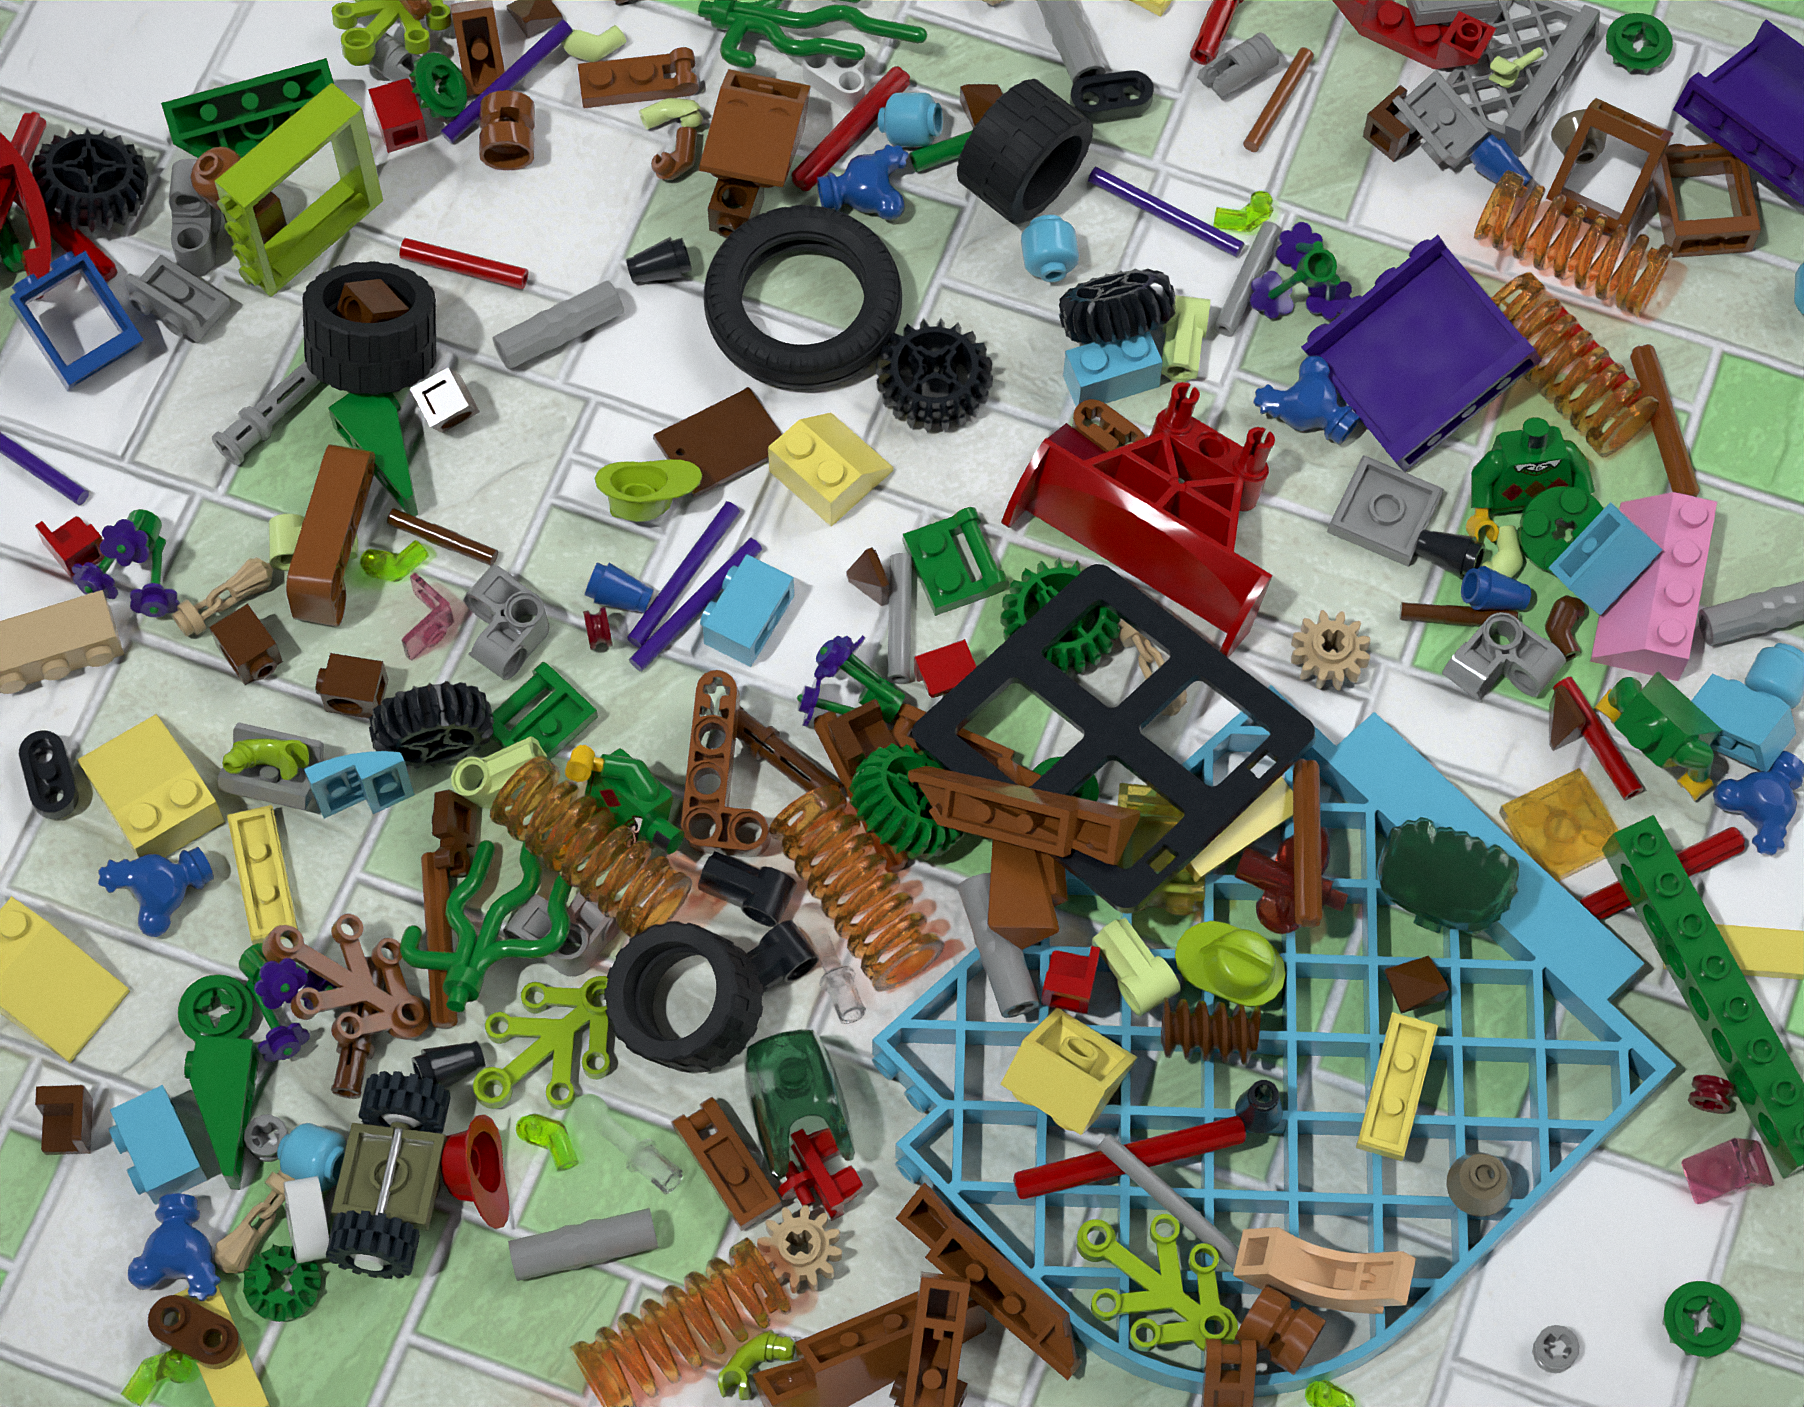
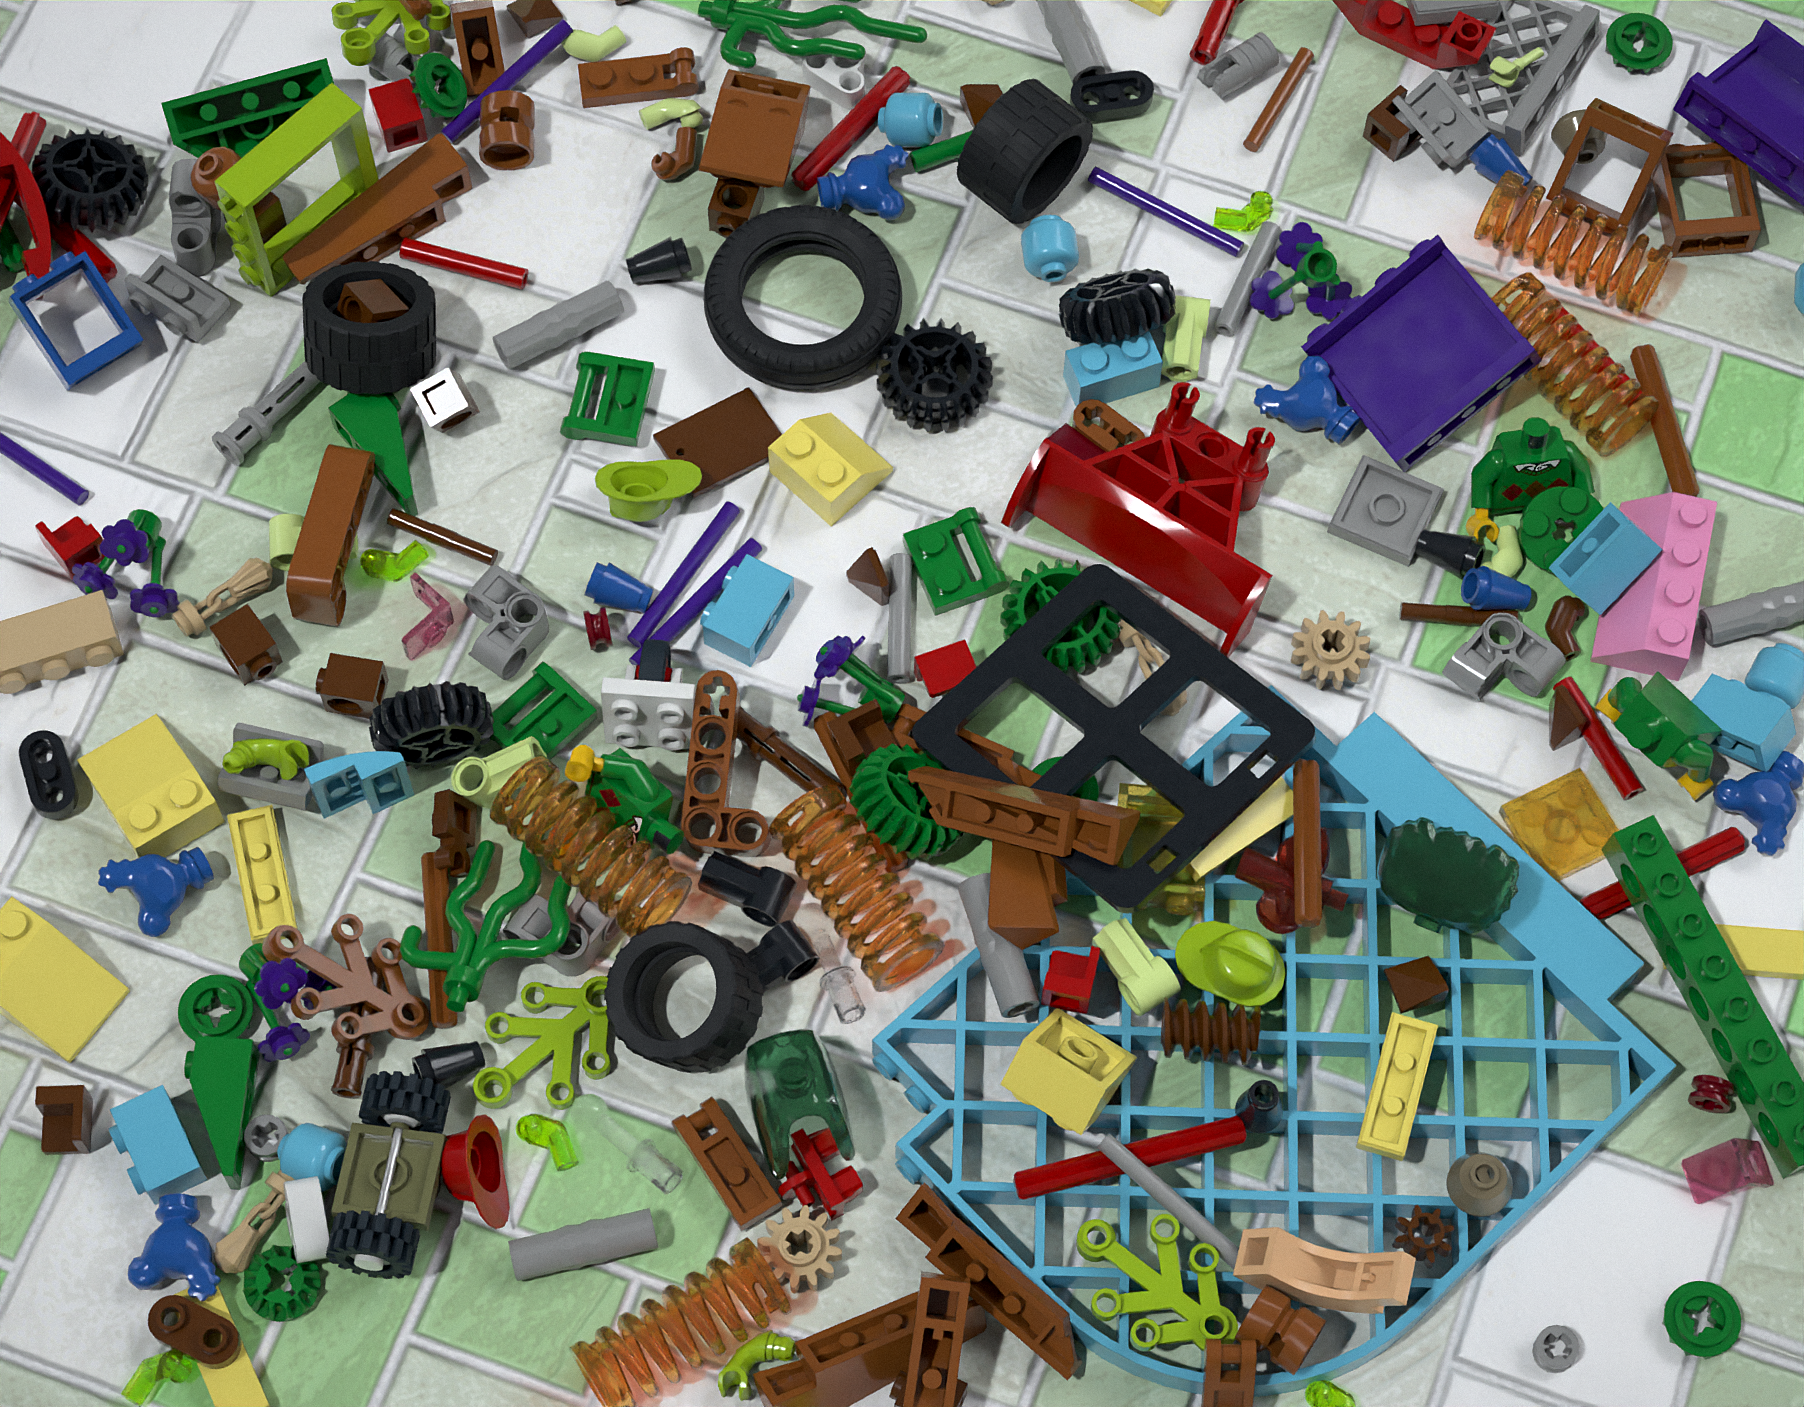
(394, 208): none -> dark orange wedge
(621, 402): none -> green plate
(650, 703): none -> white plate
(1430, 1226): none -> reddish brown gear

